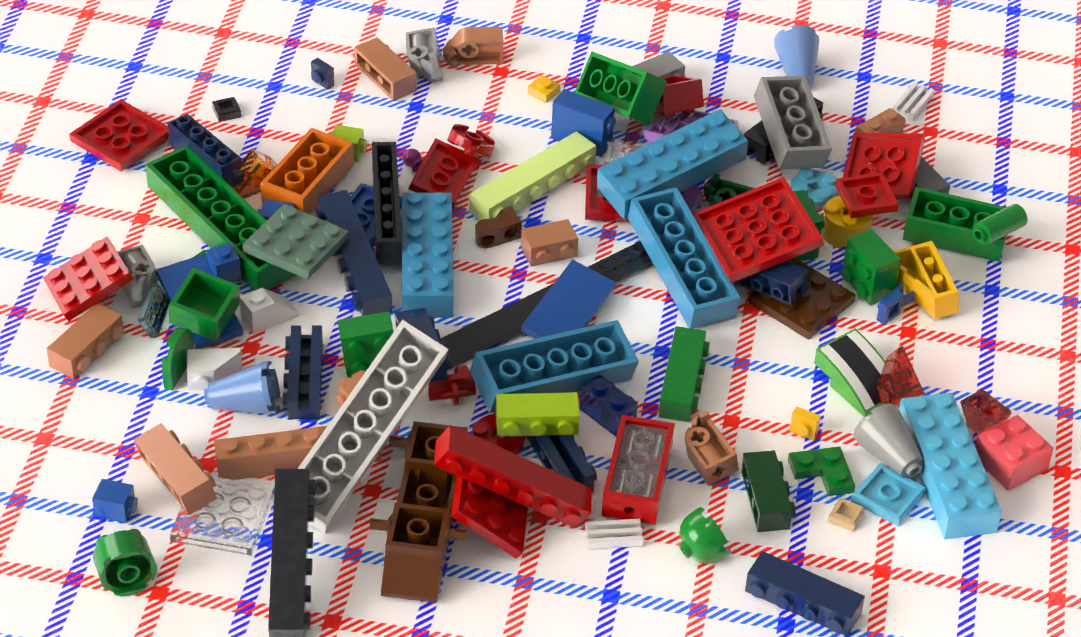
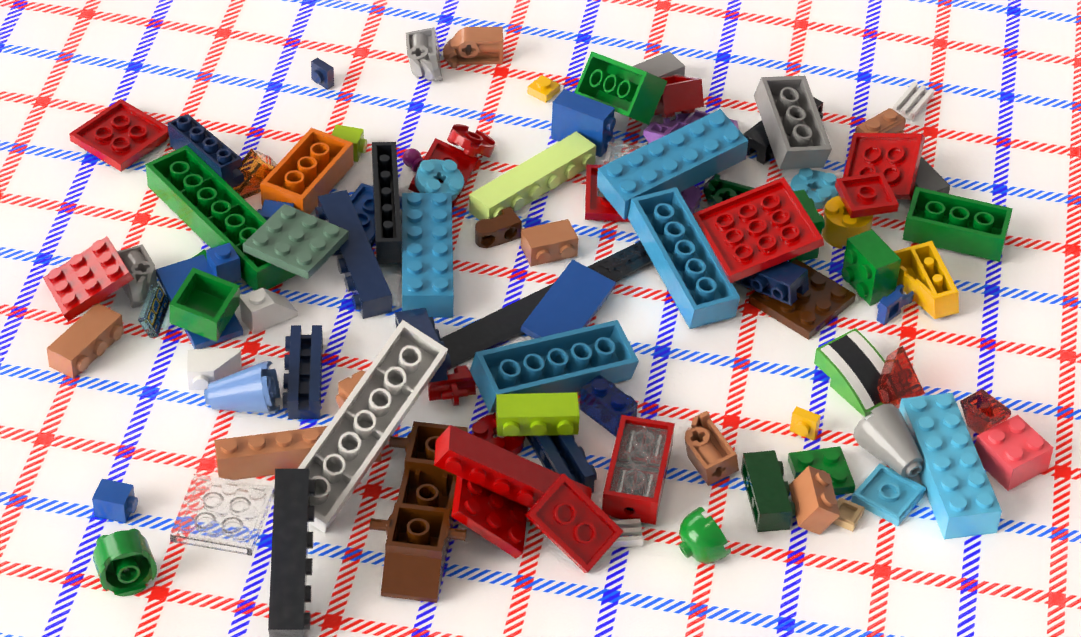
(176, 361): green tile -> none
(176, 468): brick -> none
(226, 109): black tile -> none
(363, 339): green piece -> none
(385, 69): nougat brick -> none
(435, 169): none -> medium azure plate
(574, 523): none -> red plate
(683, 374): green brick -> none
(798, 51): medium blue cone -> none
(804, 593): dark blue brick -> none
(814, 500): none -> nougat brick
(1000, 224): green brick -> none

